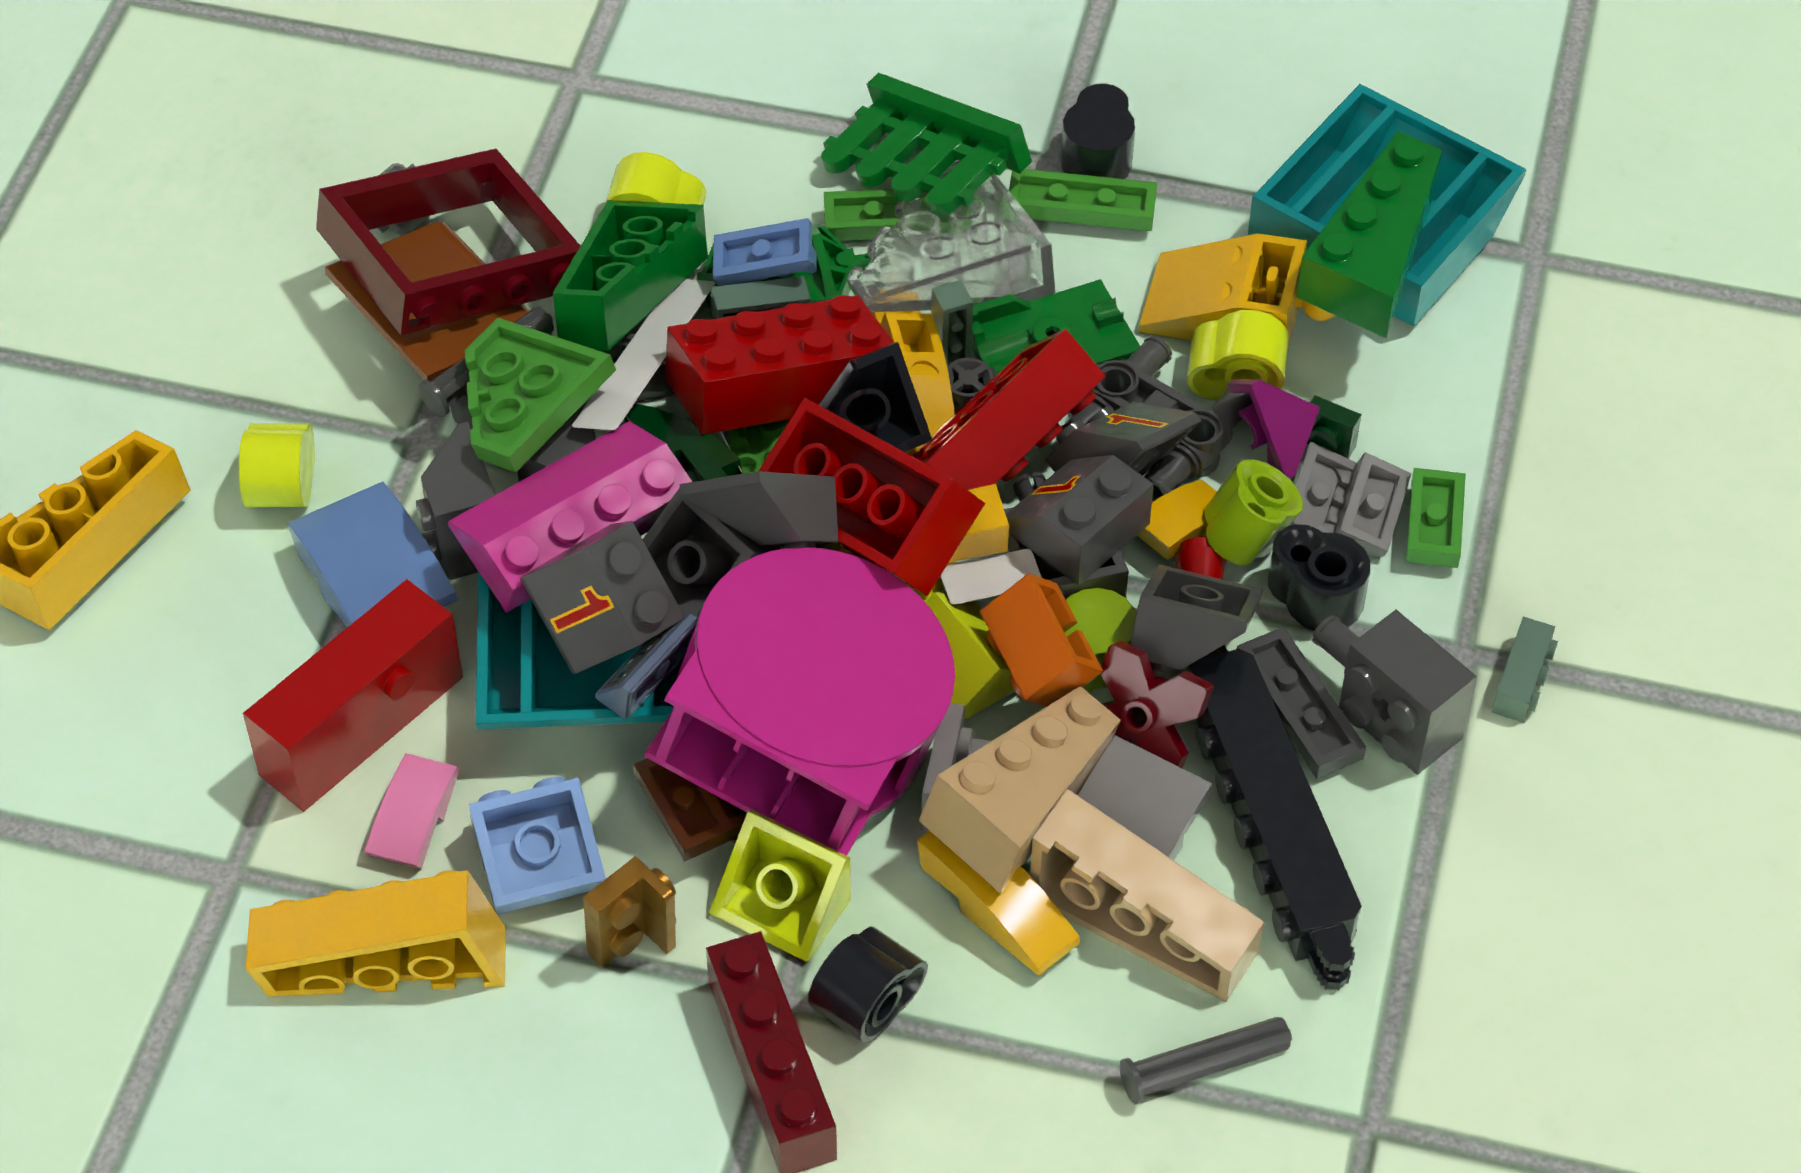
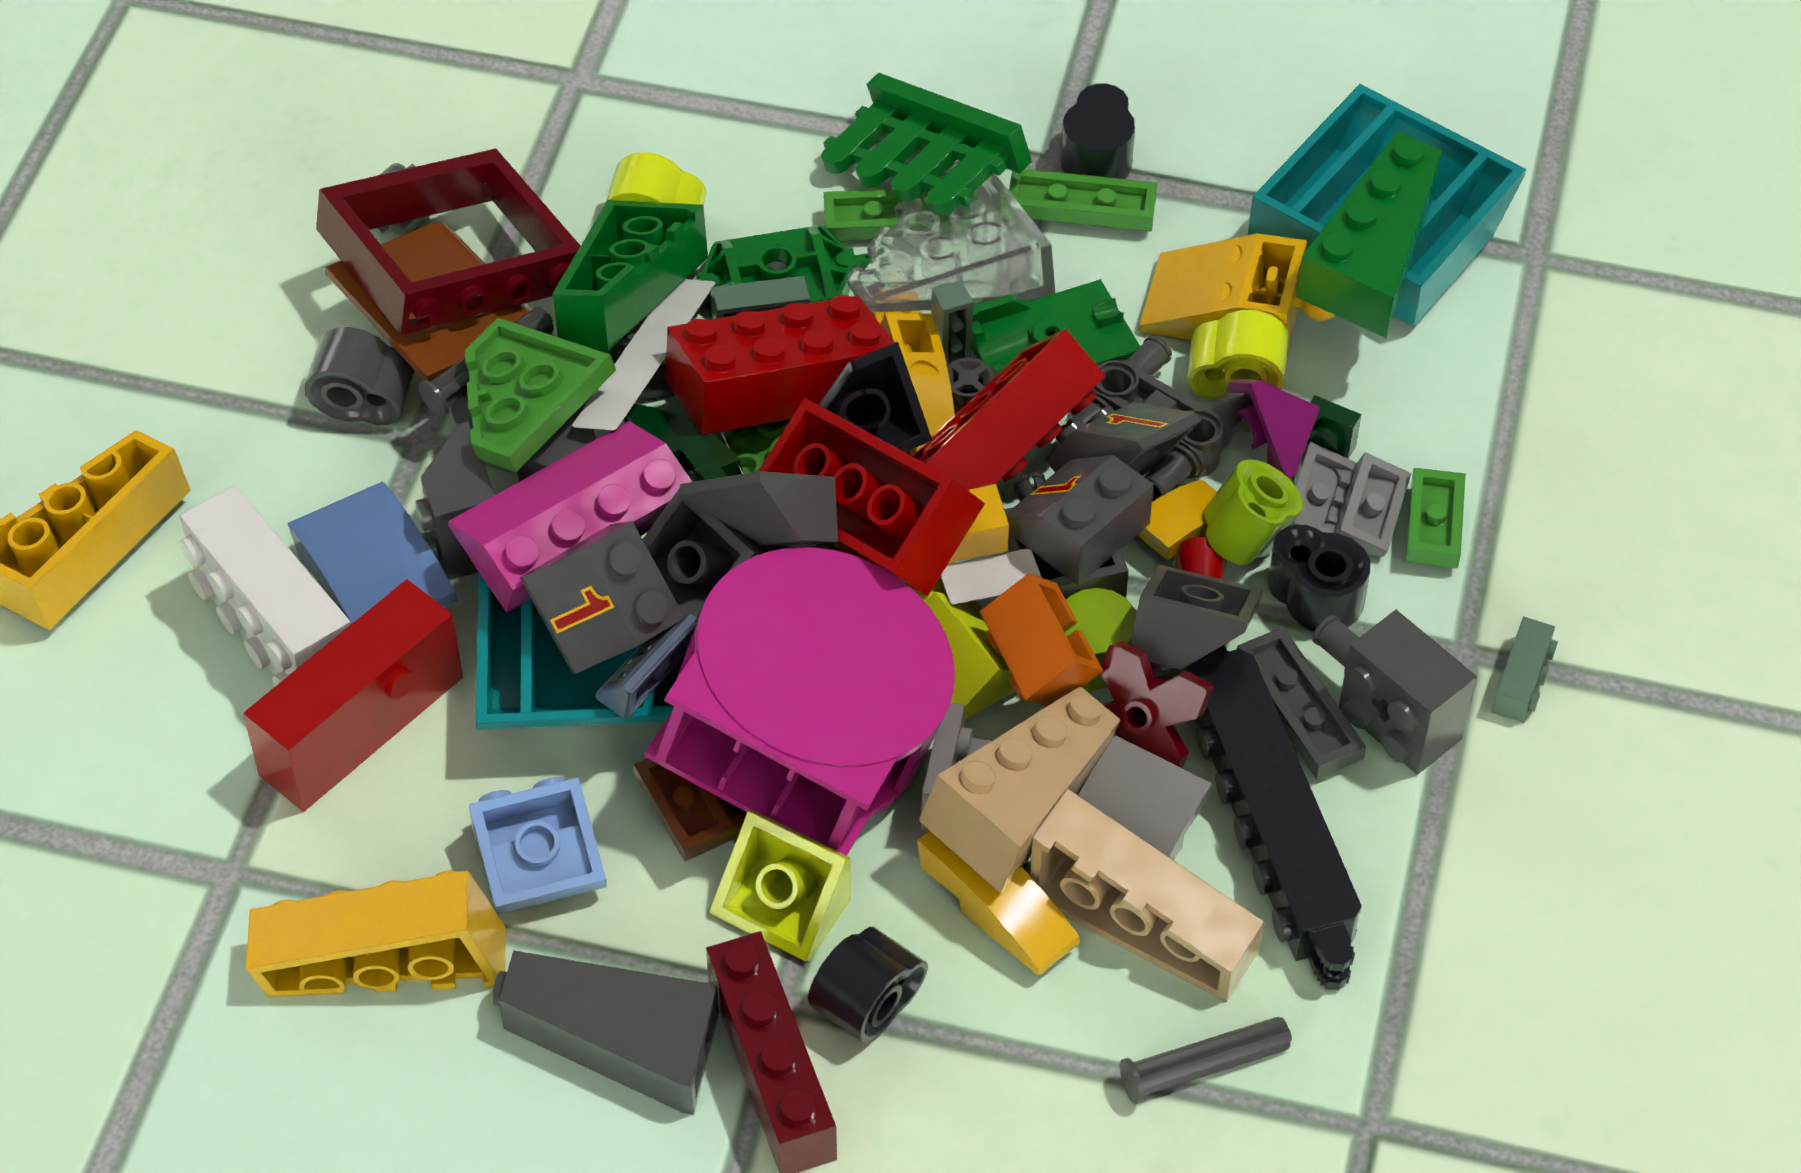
(257, 584): none -> white brick
(276, 464): neon yellow piece -> none
(358, 377): none -> dark grey piece
(410, 810): bright pink slope -> none
(614, 1021): none -> dark grey slope
(626, 908): pearl gold bracket -> none
(764, 252): medium blue plate -> none

